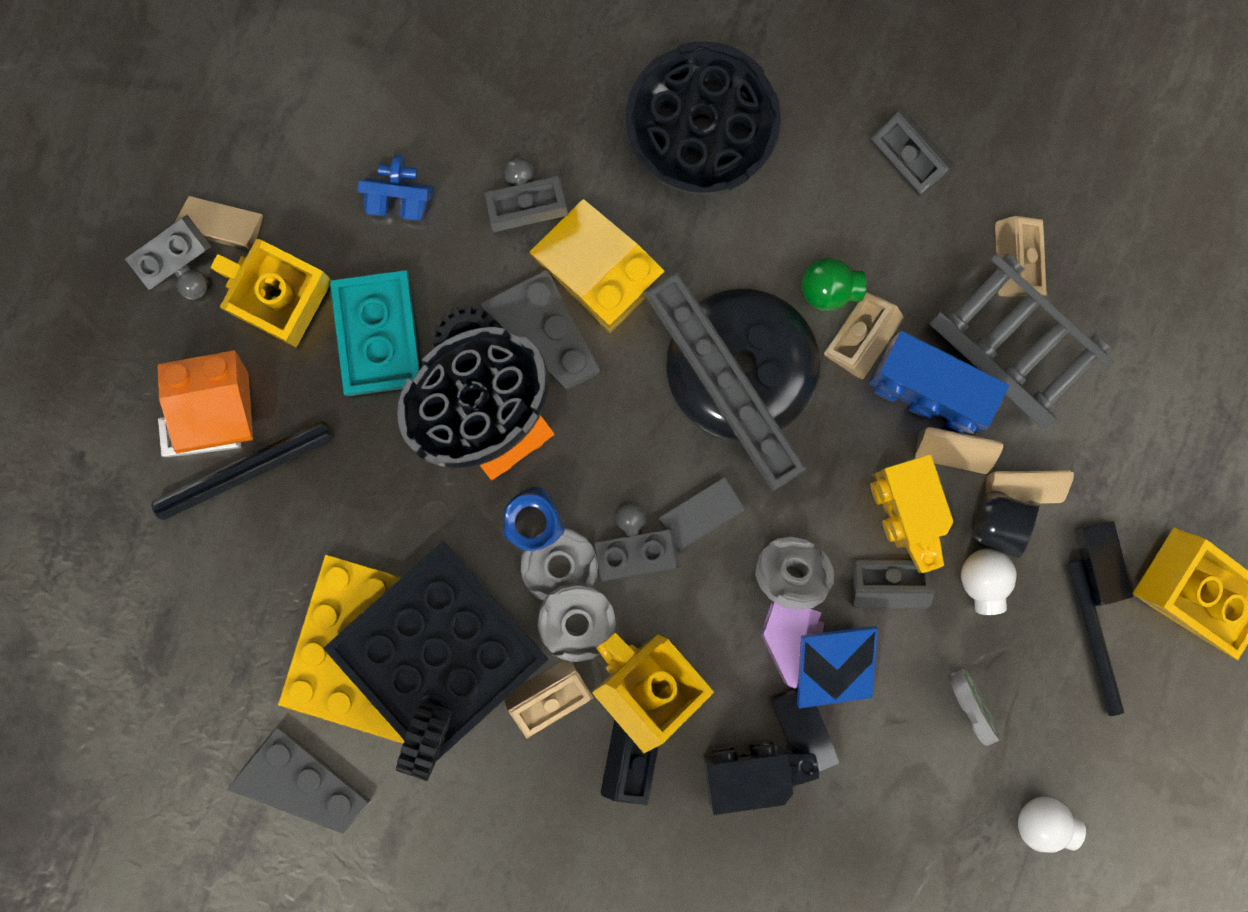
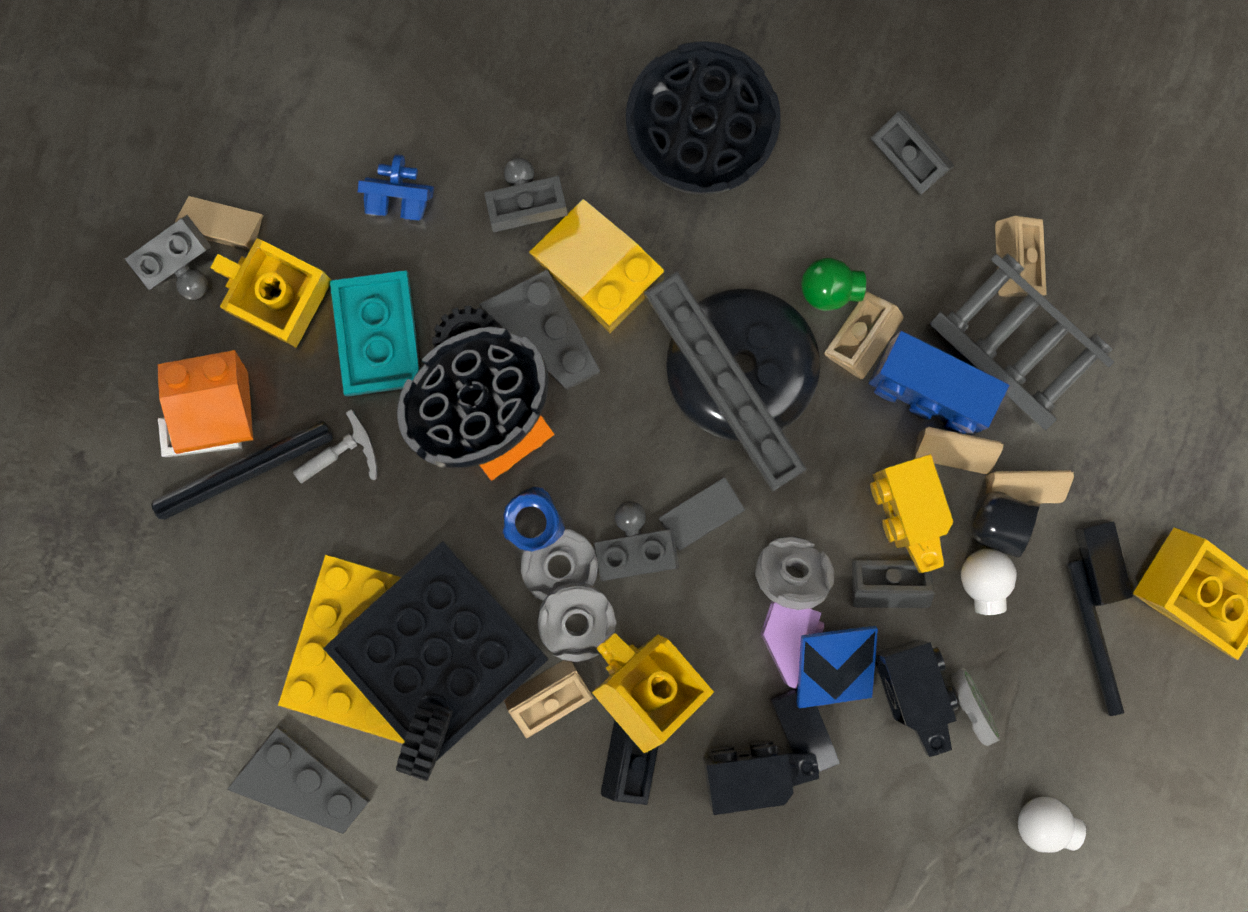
(331, 454): none -> light grey piece
(918, 693): none -> black hinge

